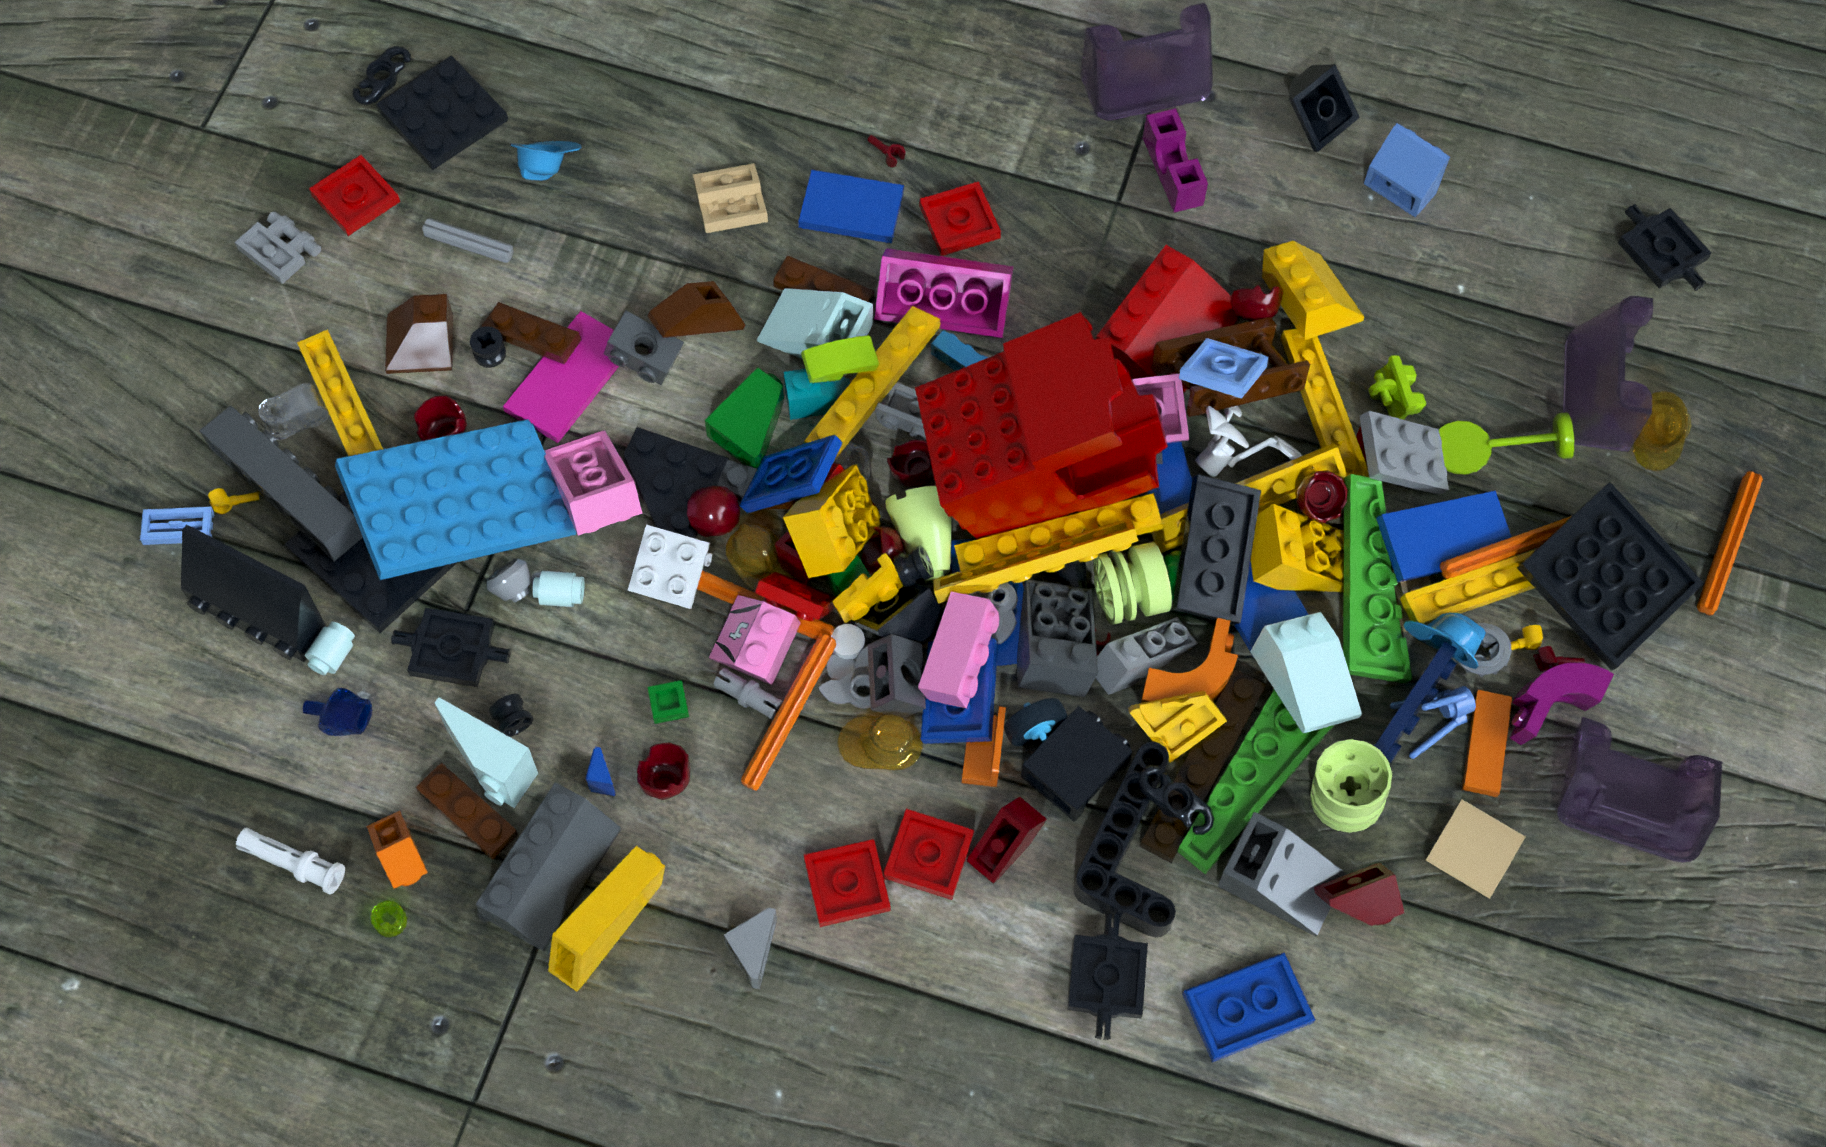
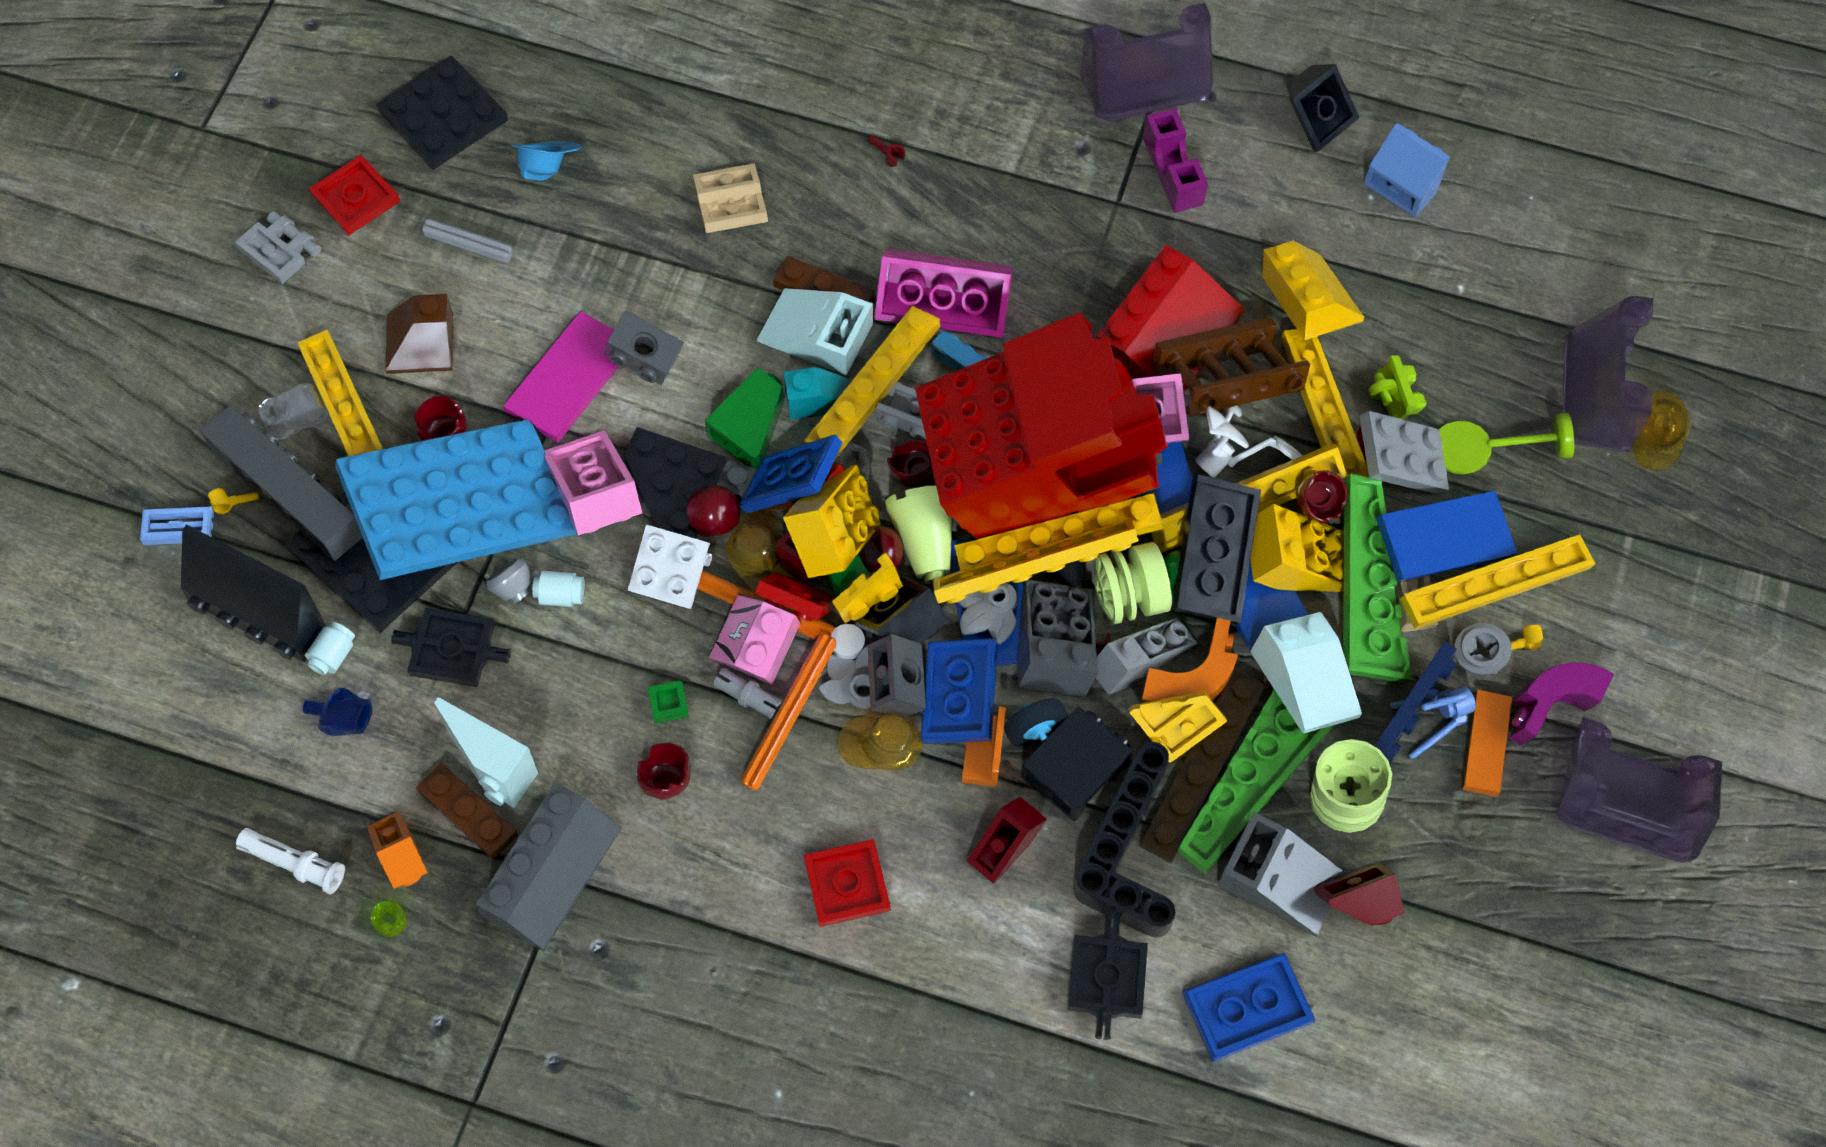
(383, 63): black piece -> none
(493, 353): black wheel -> none
(511, 715): black wheel -> none
(533, 333): reddish brown plate -> none
(598, 774): blue slope -> none
(604, 917): yellow slope -> none
(695, 311): reddish brown slope -> none
(751, 944): light grey slope -> none
(838, 358): lime slope -> none
(851, 206): blue tile -> none
(913, 566): black wheel -> none
(928, 854): red plate -> none
(959, 218): red plate -> none
(959, 650): bright pink brick -> none
(1191, 802): black piece -> none
(1223, 368): light blue tile -> none
(1254, 304): dark red hair -> none
(1454, 629): dark azure piece -> none
(1475, 848): tan slope -> none
(1498, 551): orange axle -> none
(1546, 659): dark red hand -> none
(1610, 576): black plate -> none
(1664, 247): black plate -> none
(1729, 543): orange axle -> none

